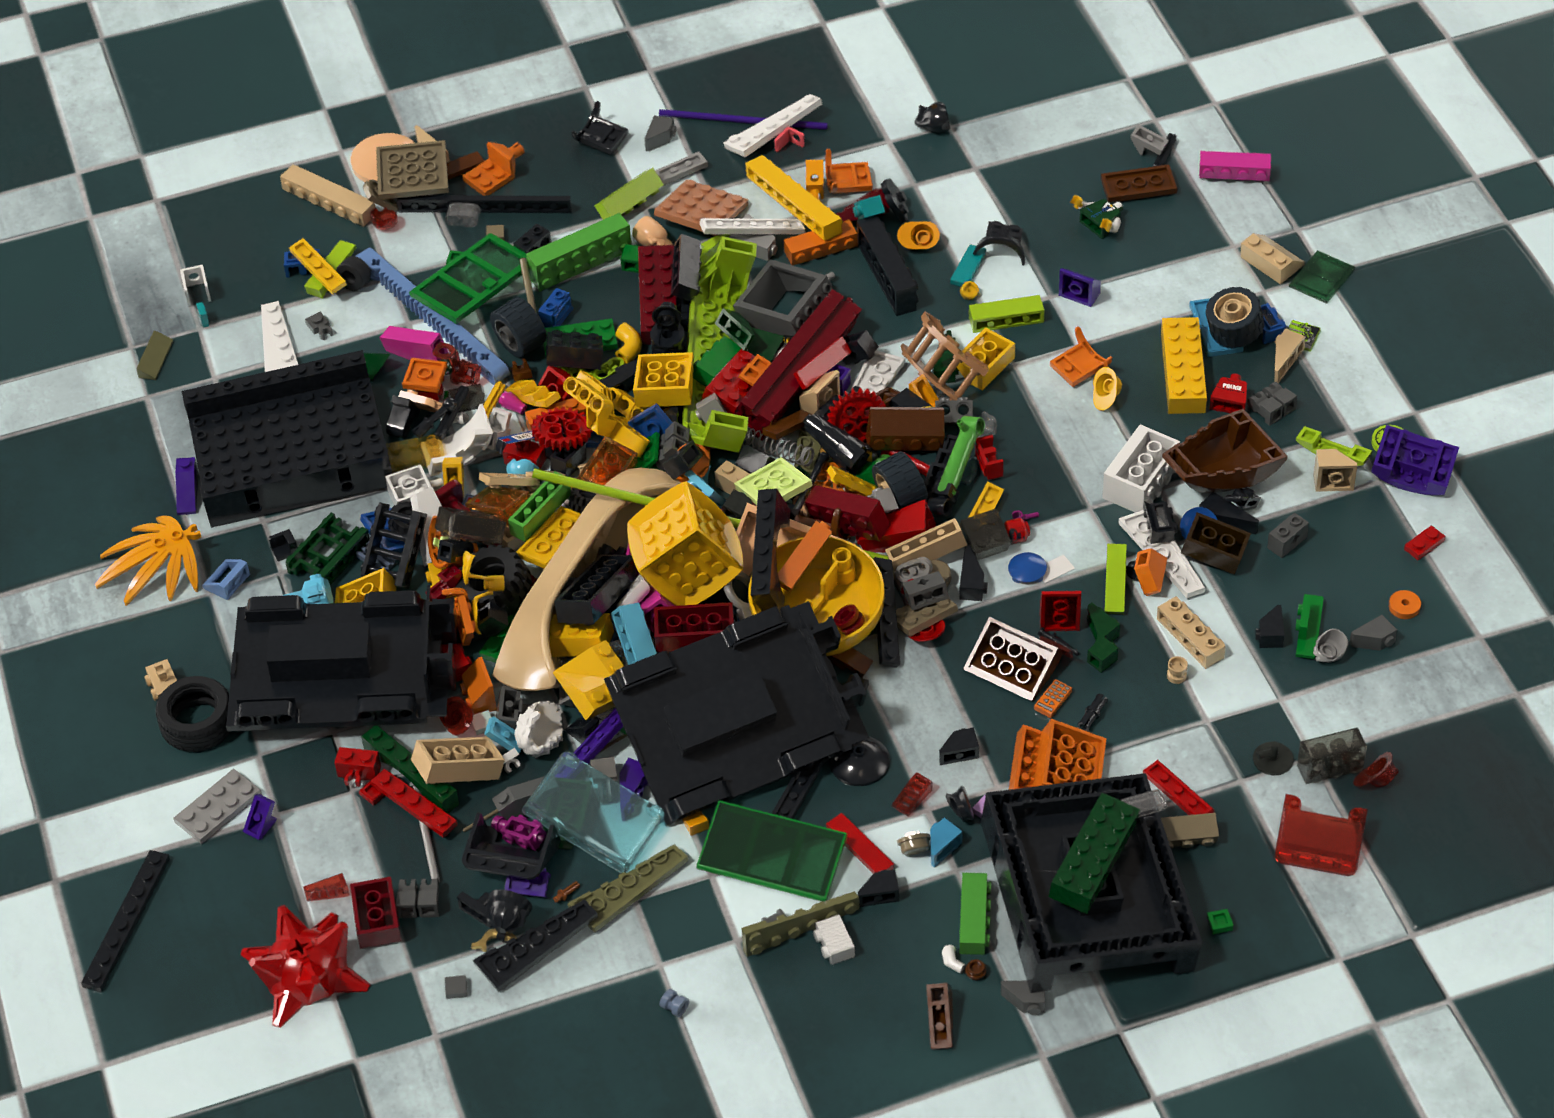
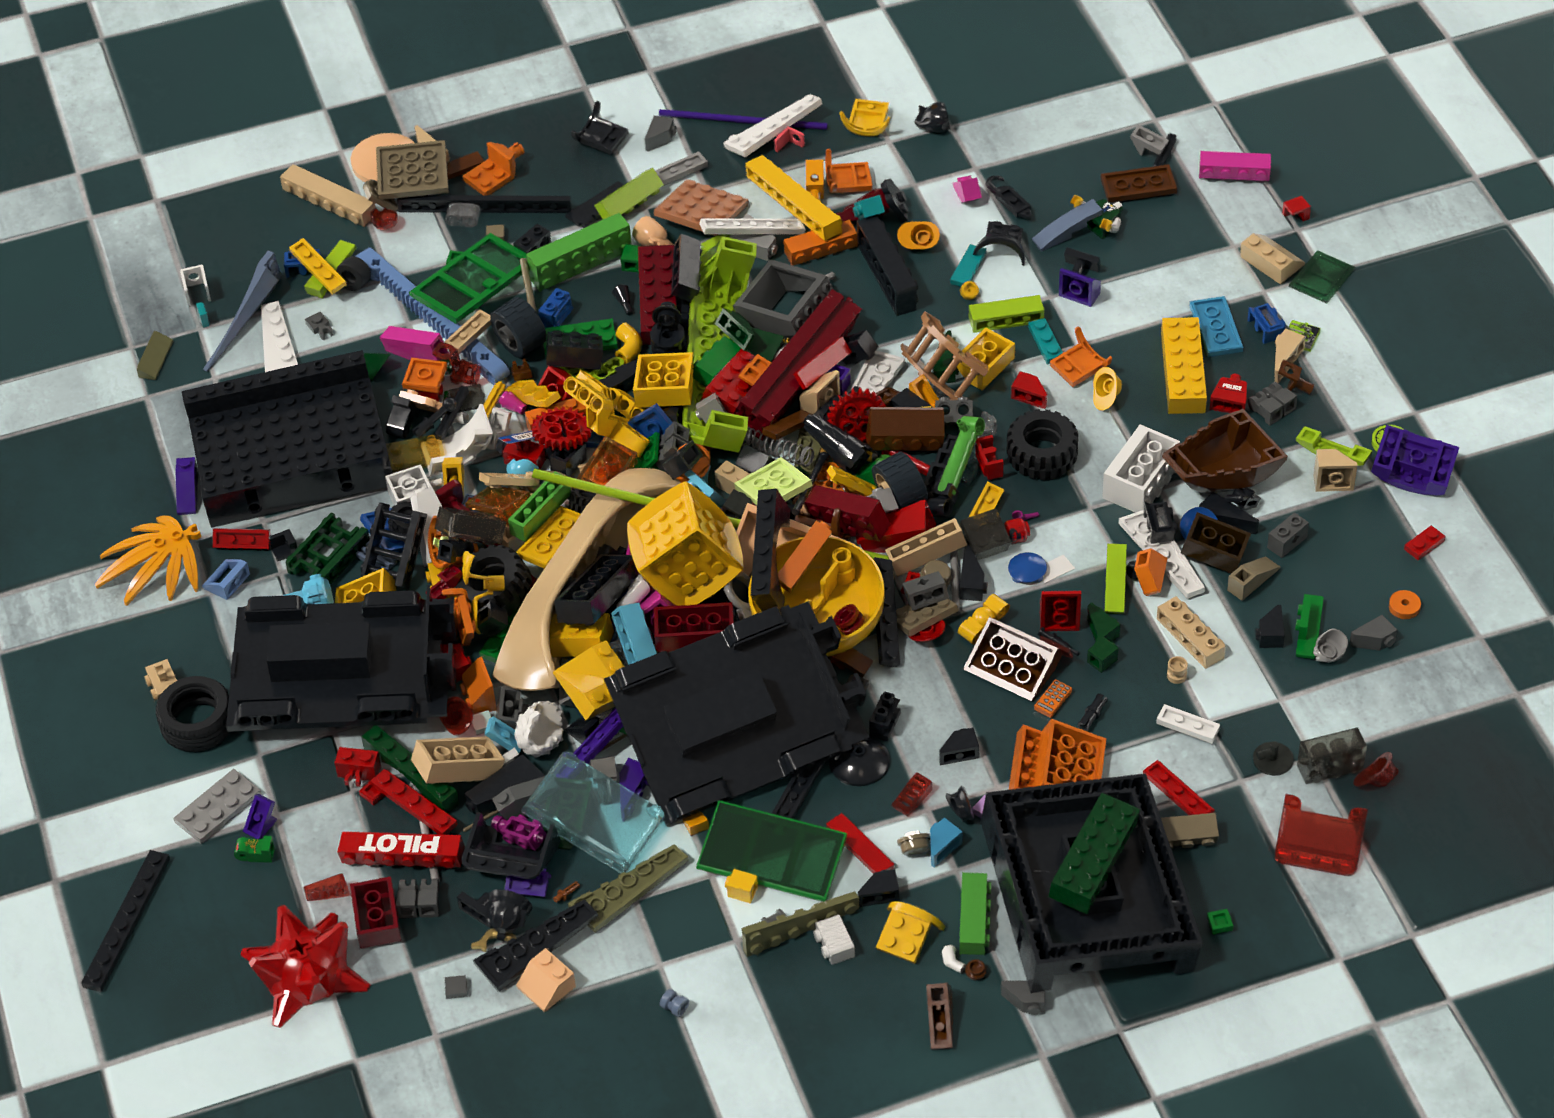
(241, 538): none -> red plate
(255, 849): none -> green leg
(261, 286): none -> sand blue plate
(401, 849): none -> red brick
(469, 331): none -> tan plate
(516, 772): none -> black slope
(546, 980): none -> light nougat slope
(586, 212): none -> black windscreen
(621, 293): none -> black cone
(741, 886): none -> yellow brick
(867, 117): none -> yellow piece
(884, 717): none -> black hips
(906, 931): none -> yellow piece
(915, 569): light grey plate -> none
(955, 580): none -> light grey piece
(967, 188): none -> dark pink slope
(973, 626): none -> yellow piece
(1009, 198): none -> black plate
(1029, 390): none -> red slope
(1038, 461): none -> black tyre
(1045, 339): none -> teal plate
(1064, 226): none -> sand blue slope
(1082, 260): none -> black tile
(1147, 802): clear tile -> none
(1188, 724): none -> white plate
(1235, 317): black wheel -> none
(1250, 576): none -> dark tan slope
(1295, 380): none -> reddish brown bracket
(1297, 206): none -> red panel

